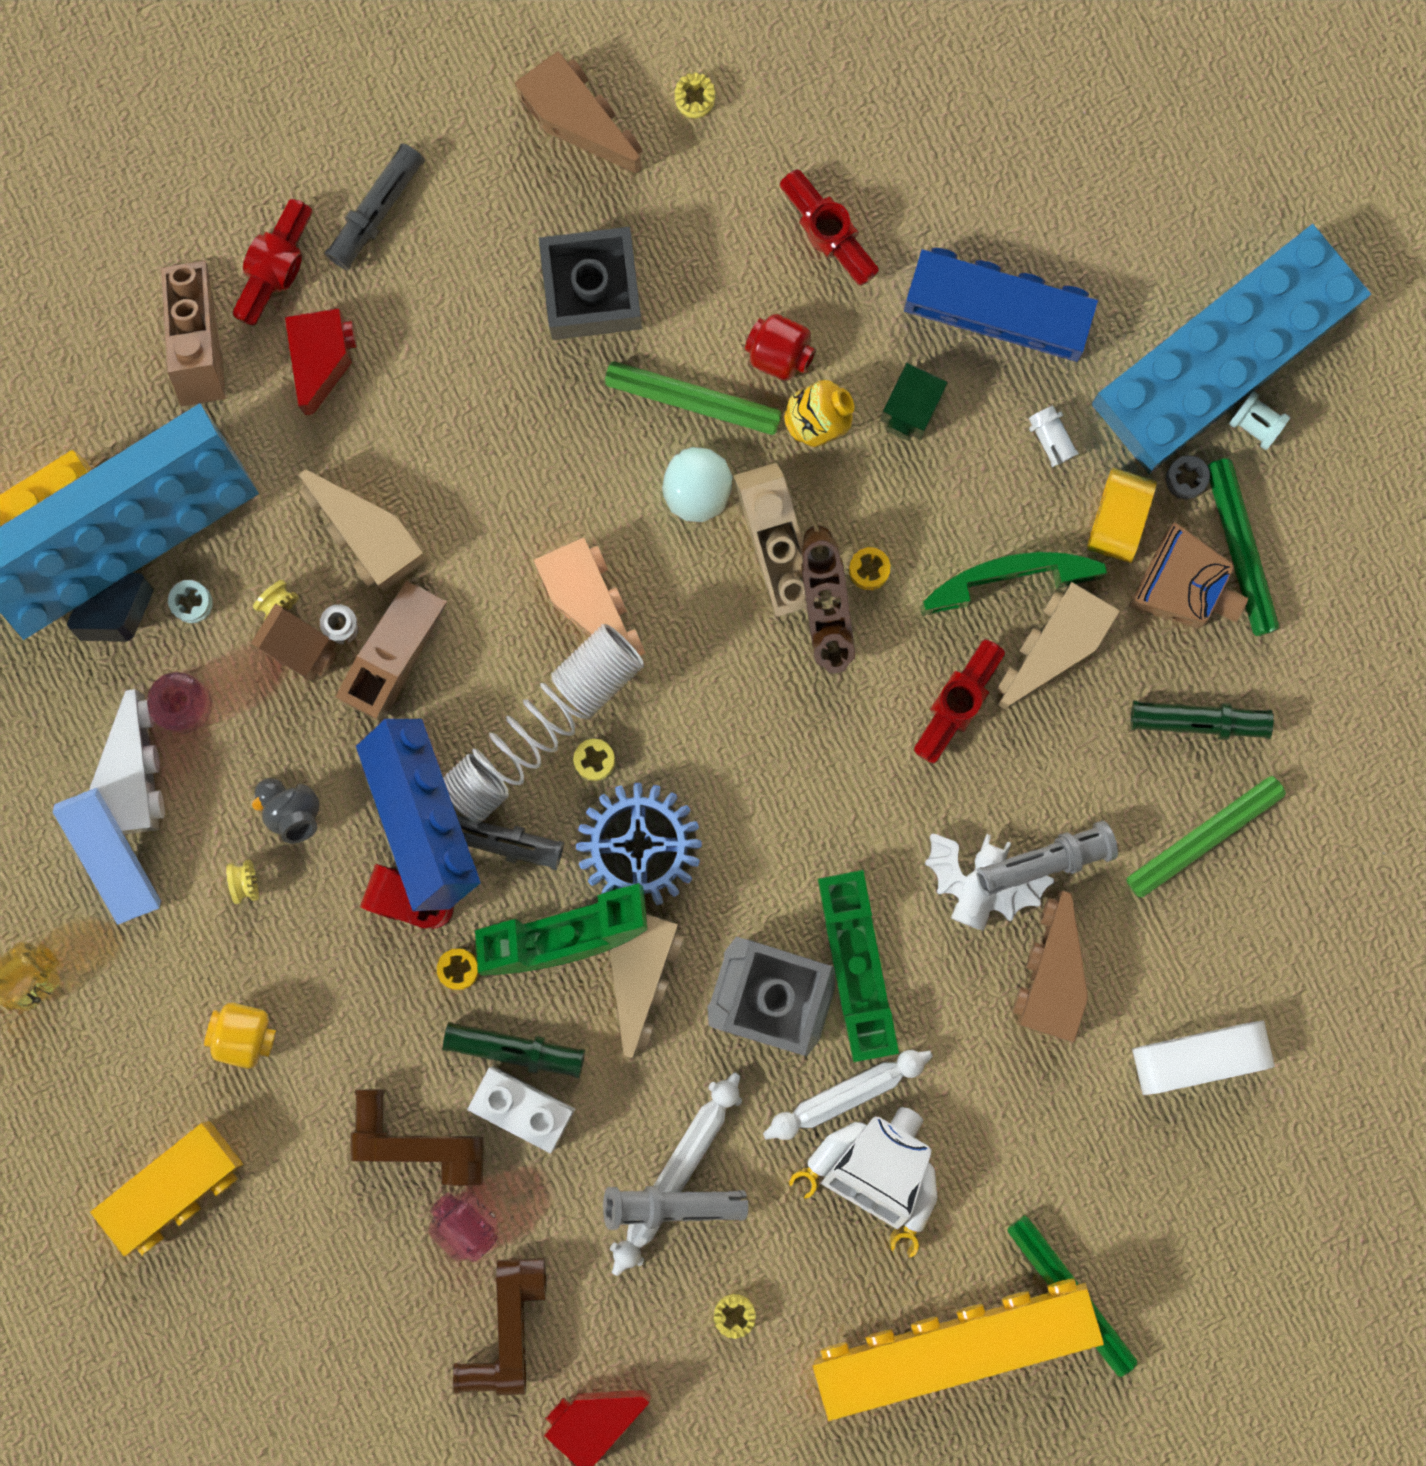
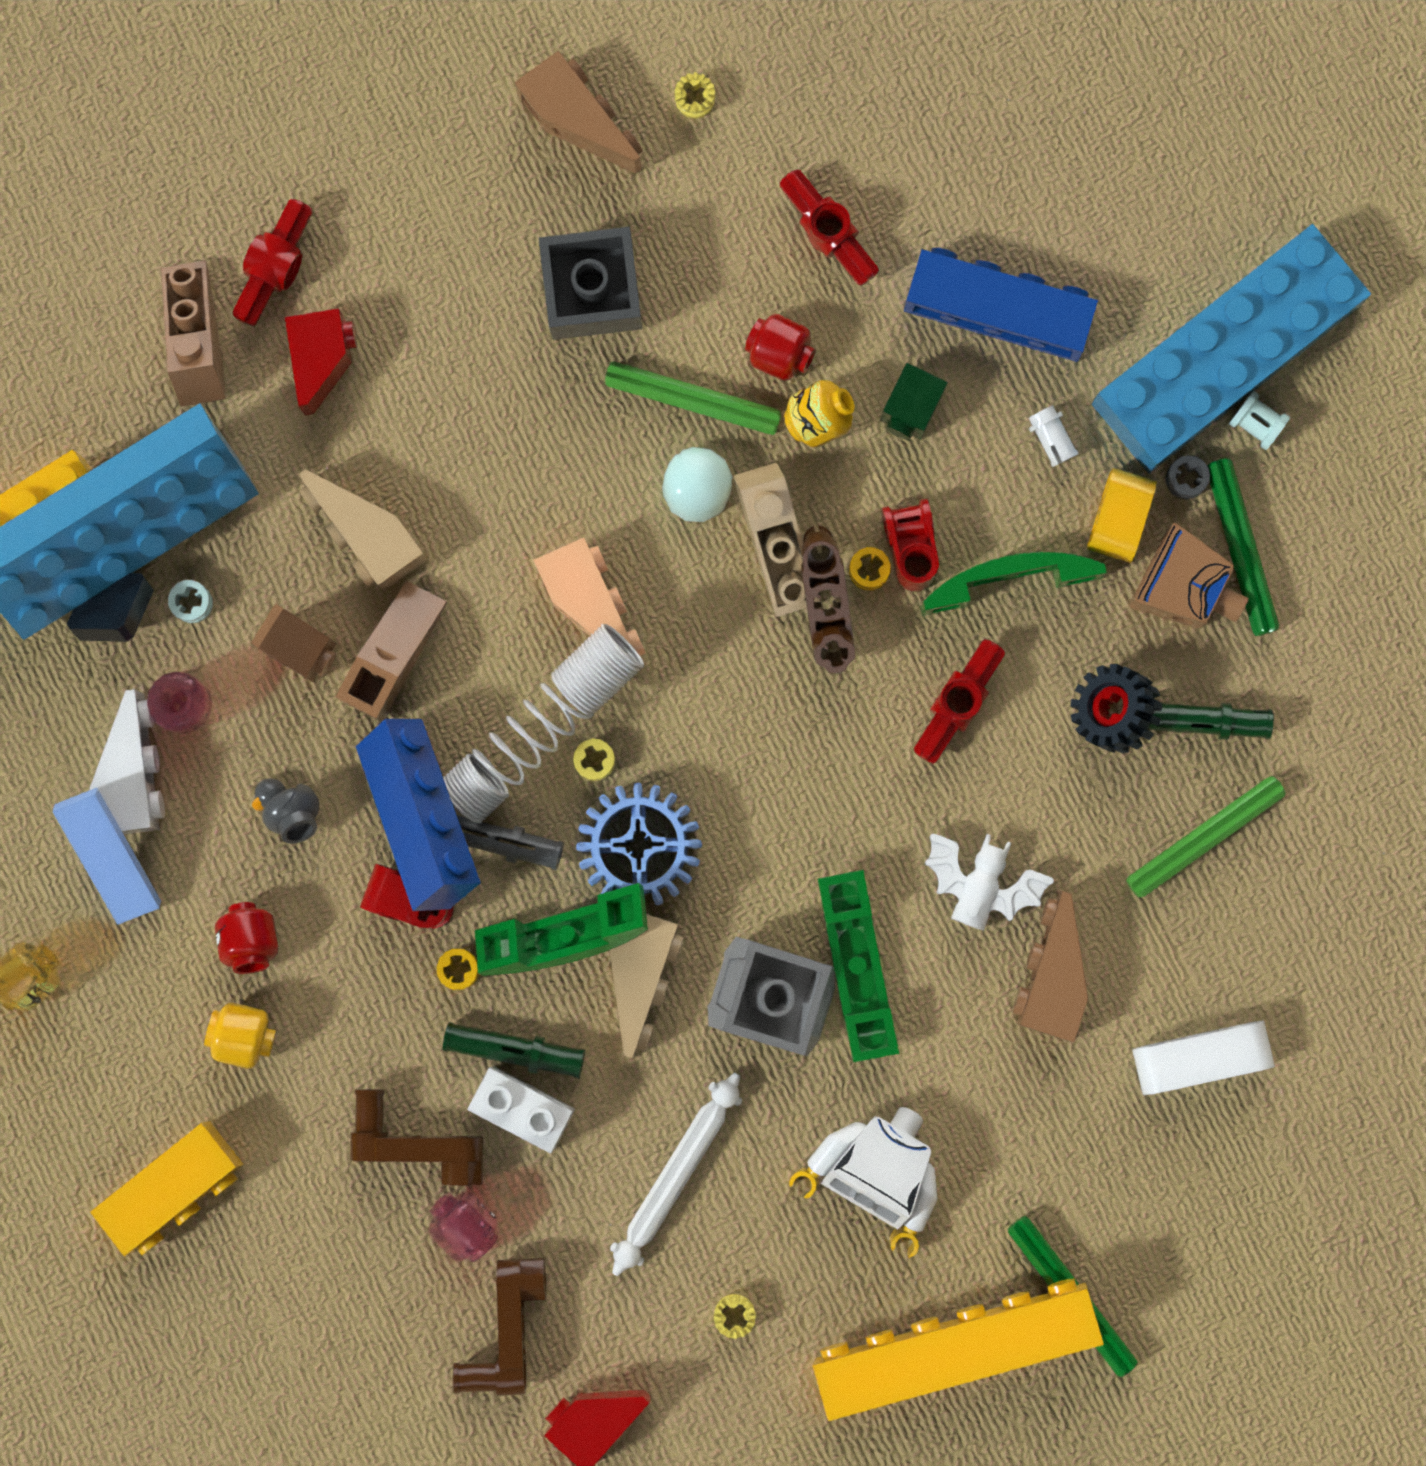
(241, 882): light yellow bush -> none
(246, 938): none -> red head
(275, 594): light yellow bush -> none
(330, 618): white pin -> none
(364, 221): dark grey pin -> none
(654, 1206): light grey pin -> none
(847, 1095): white wheel -> none
(909, 536): none -> red piece
(1066, 854): light grey pin -> none
(1069, 636): tan slope -> none
(1136, 716): none -> black bush

